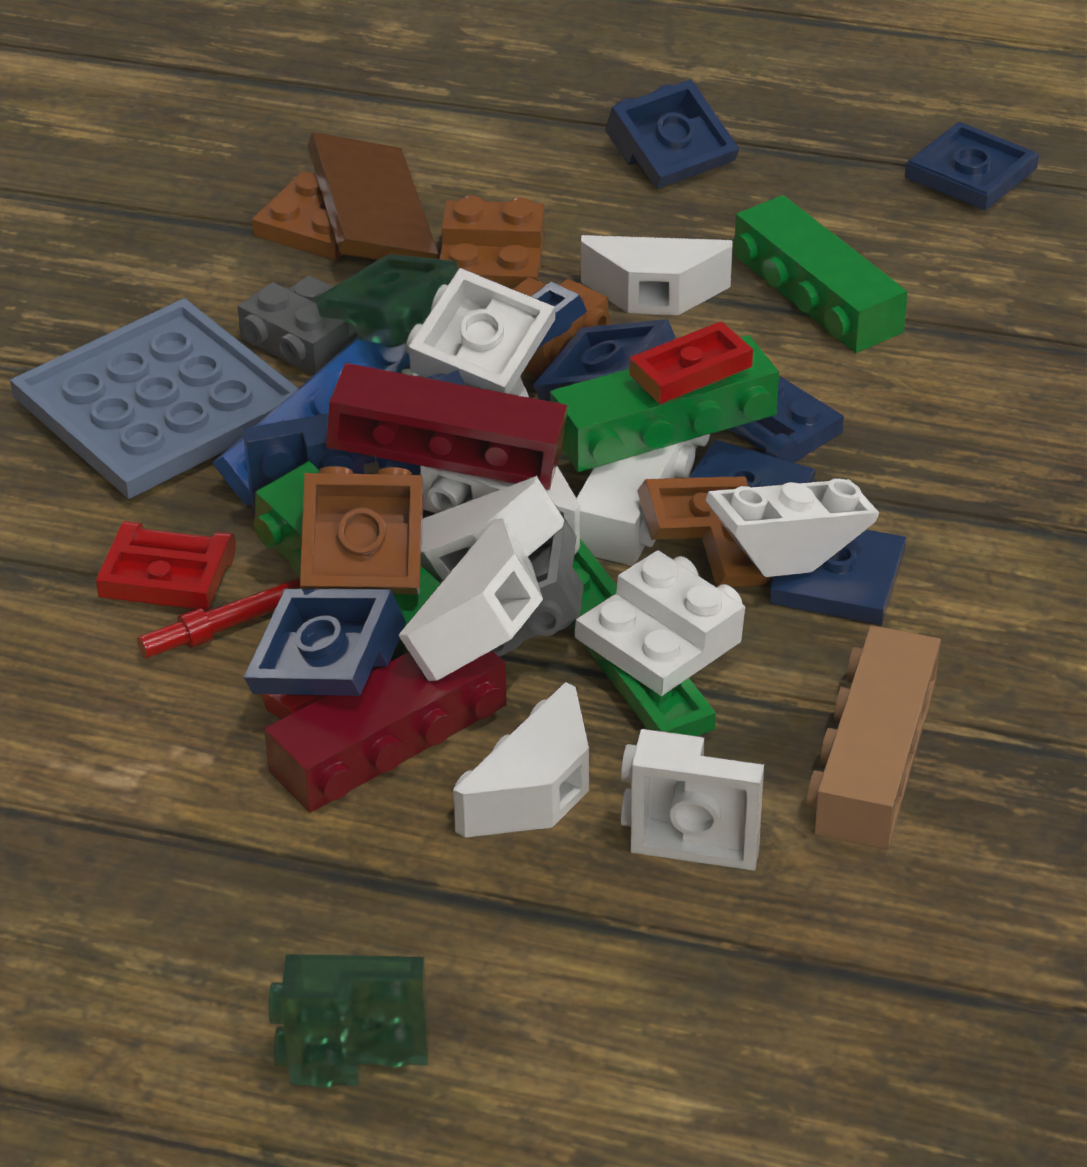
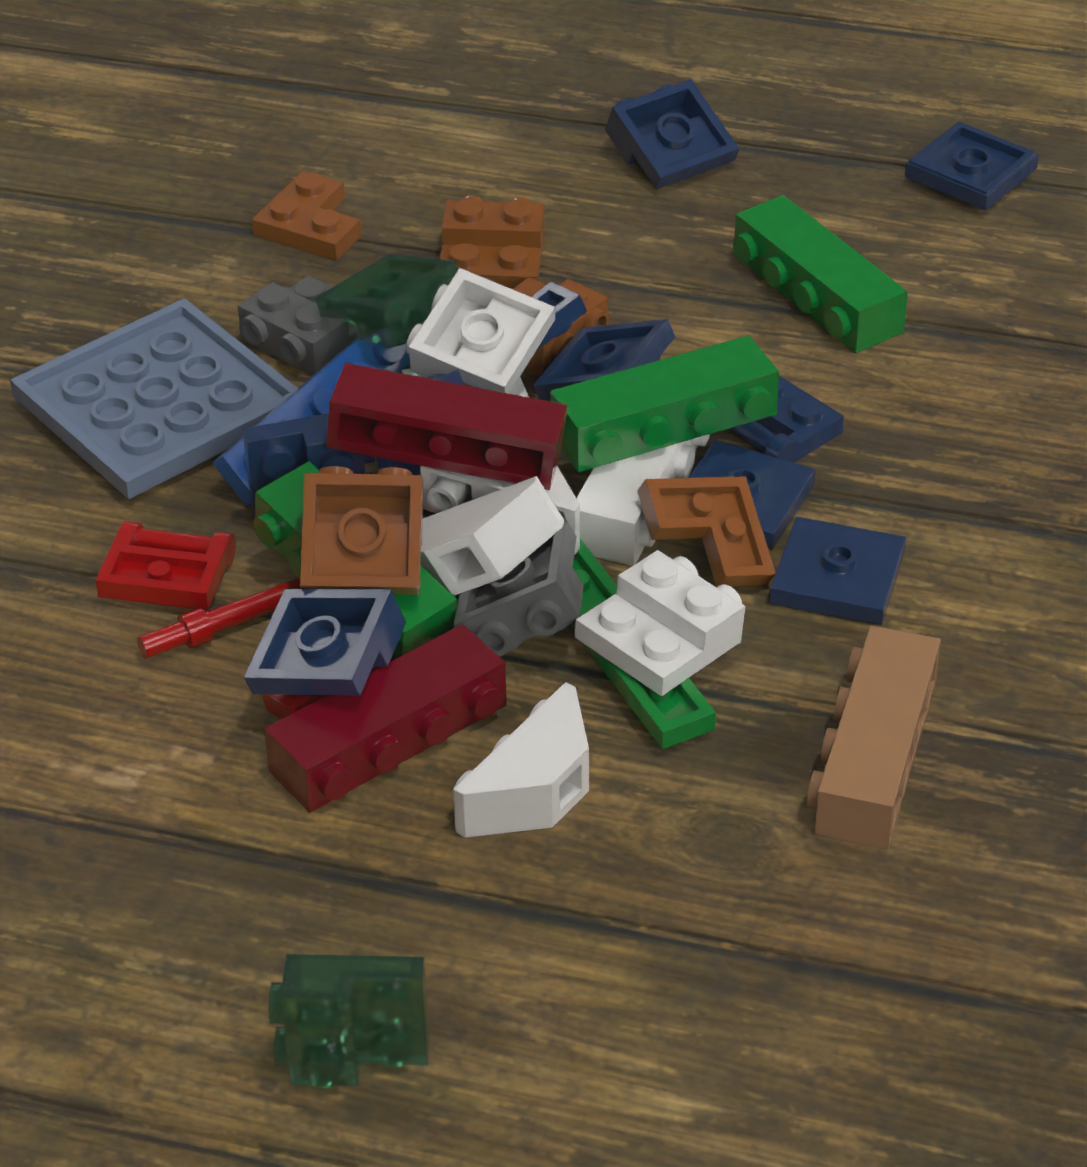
(370, 198): reddish brown tile -> none
(475, 605): white slope -> none
(655, 273): white slope -> none
(690, 362): red plate -> none
(691, 802): white plate -> none
(793, 524): white slope -> none

